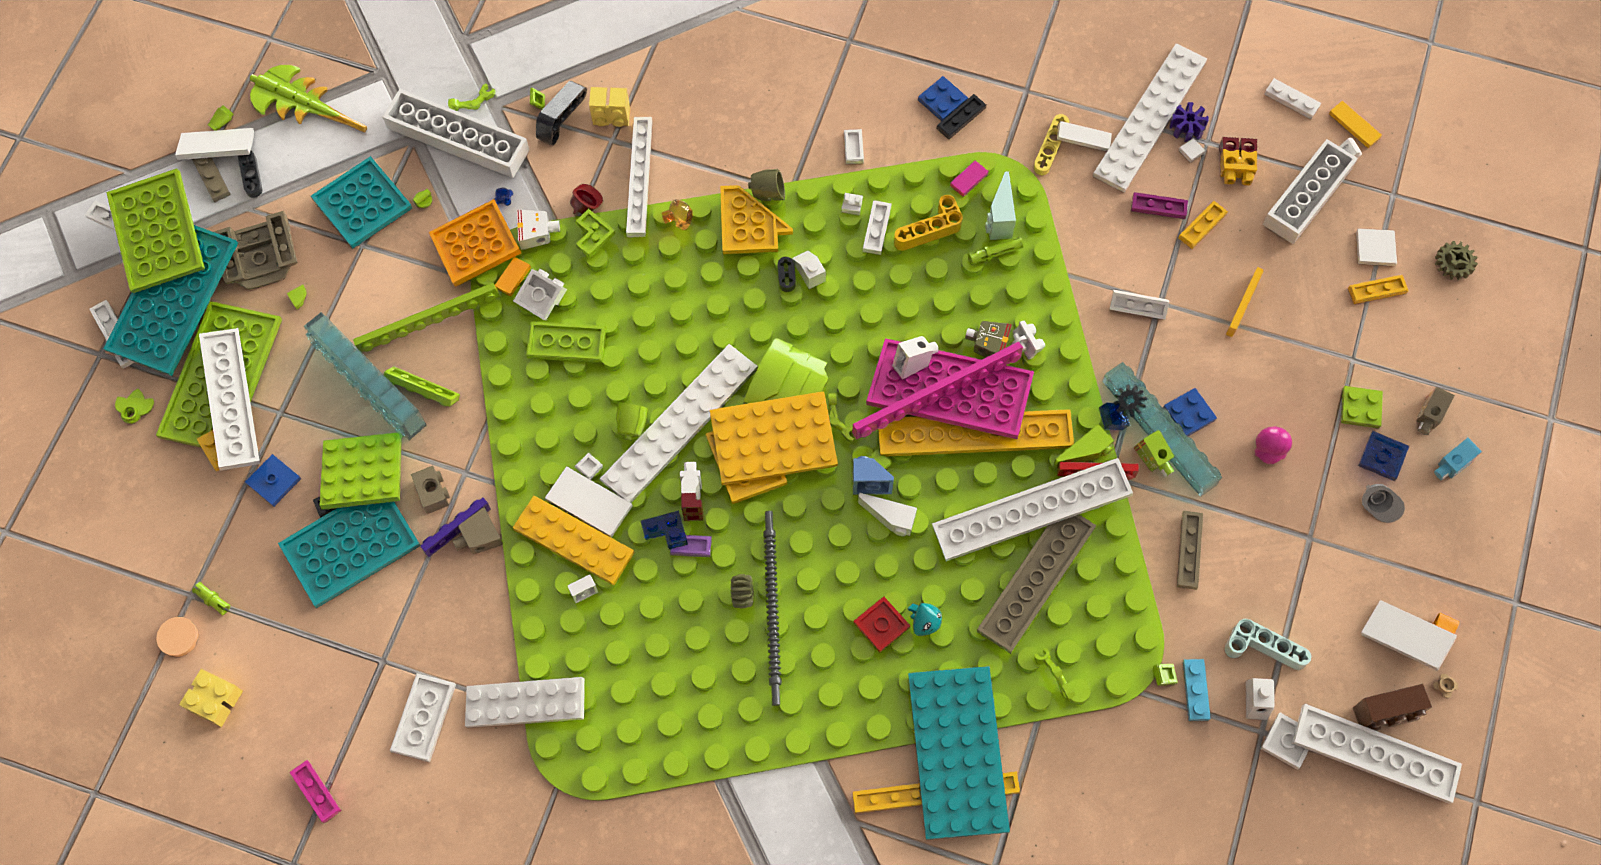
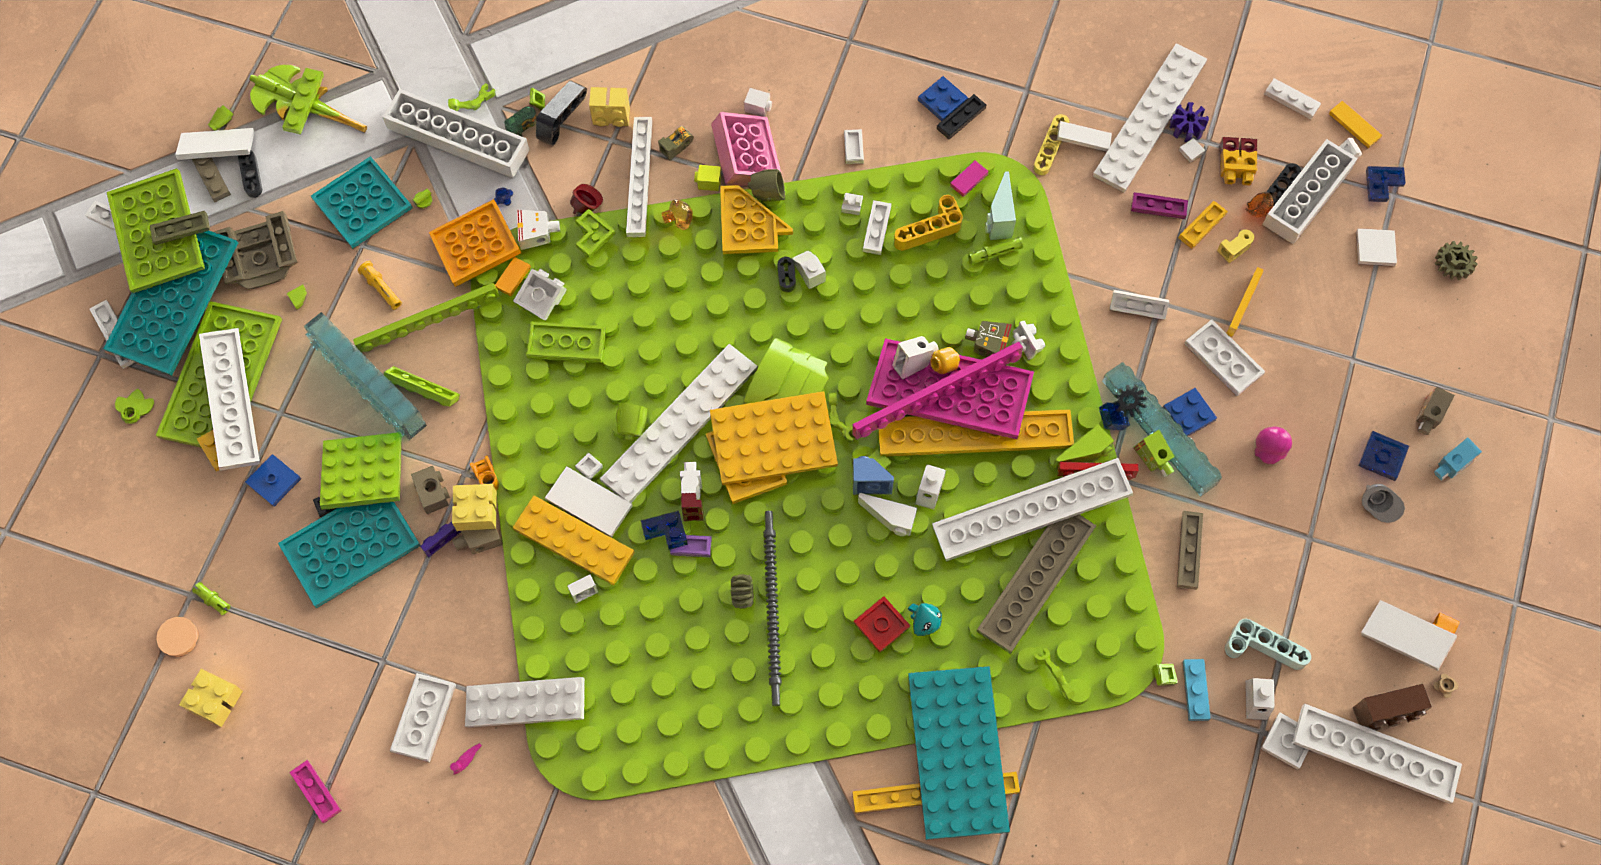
(179, 227): none -> olive plate
(303, 101): none -> lime plate
(375, 279): none -> yellow pin
(465, 759): none -> dark pink bar
(472, 507): none -> light yellow piece
(485, 472): none -> light orange piece
(521, 120): none -> clear green leg
(675, 142): none -> olive leg
(708, 177): none -> neon yellow brick
(743, 146): none -> bright pink slope
(757, 102): none -> white brick
(930, 484): none -> white torso
(945, 360): none -> yellow head
(1224, 357): none -> white tile
(1237, 246): none -> light yellow leg
(1260, 205): none -> clear orange hair
(1283, 178): none -> black beam
(1361, 407): lime plate -> none
(1378, 289): yellow tile -> none
(1380, 178): none -> clear blue plate

